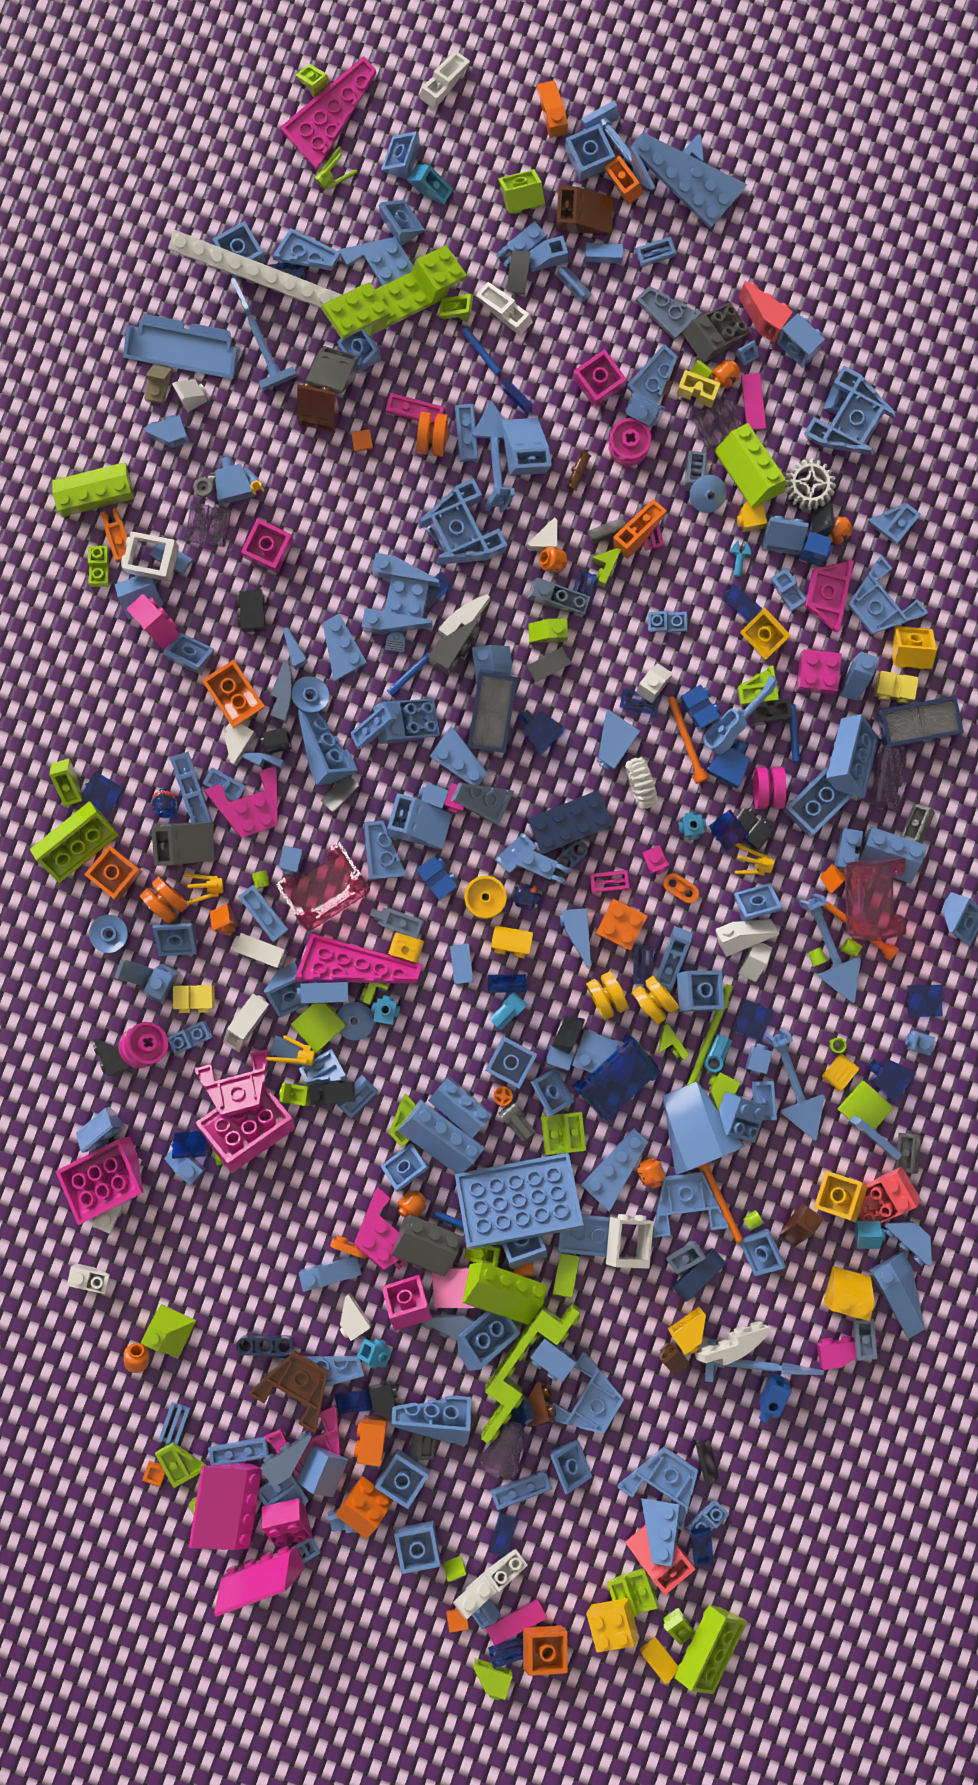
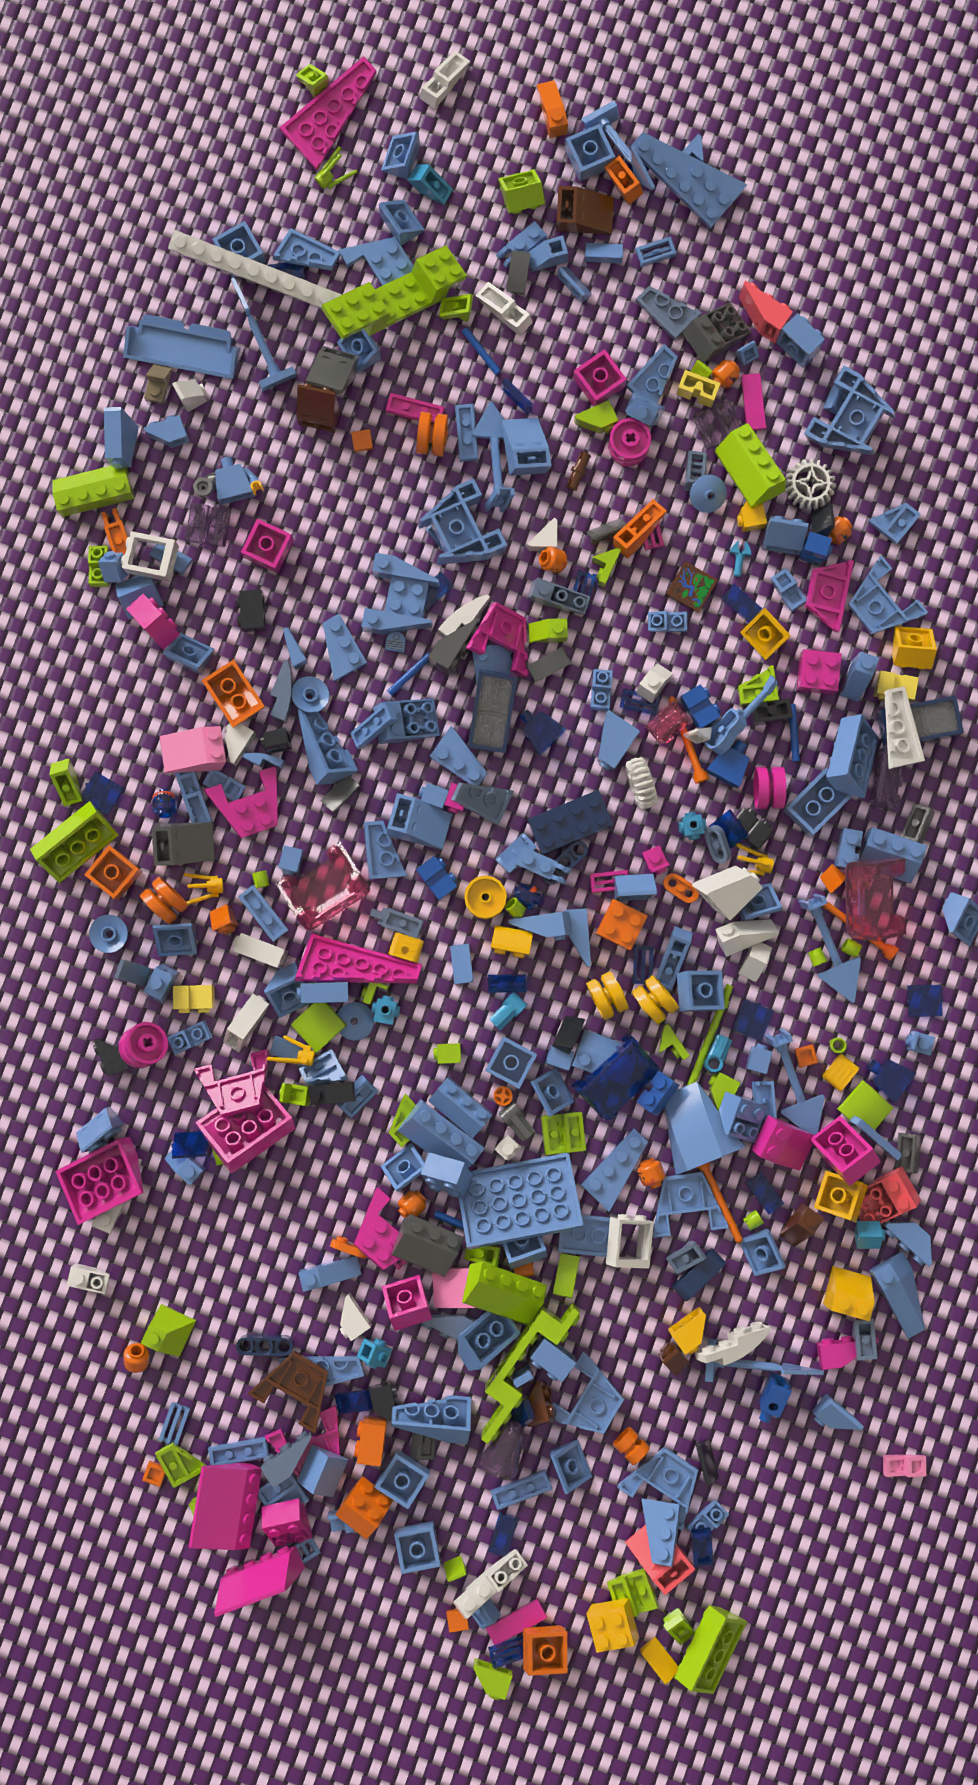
(111, 567): none -> medium blue brick
(119, 437): none -> medium blue slope
(193, 750): none -> bright pink slope
(446, 1175): none -> medium blue brick
(447, 1053): none -> lime brick
(505, 629): none -> dark pink wing
(507, 1147): none -> white brick
(515, 907): none -> lime hose
(522, 1376): none -> medium blue tile
(547, 925): none -> medium blue slope
(598, 418): none -> lime slope
(601, 690): none -> medium blue slope
(629, 1444): none -> orange wheel
(635, 887): none -> medium blue slope
(659, 1095): none -> blue brick
(668, 723): none -> clear pink brick
(691, 587): none -> tile
(699, 735): none -> white slope
(717, 843): none -> sand blue plate
(728, 890): none -> white slope
(764, 1193): none -> clear blue tile
(782, 1143): none -> dark pink slope
(805, 1056): none -> orange tile
(834, 1415): none -> medium blue slope
(845, 1150): none -> dark pink brick
(902, 735): none -> white wing
(904, 1465): none -> bright pink slope

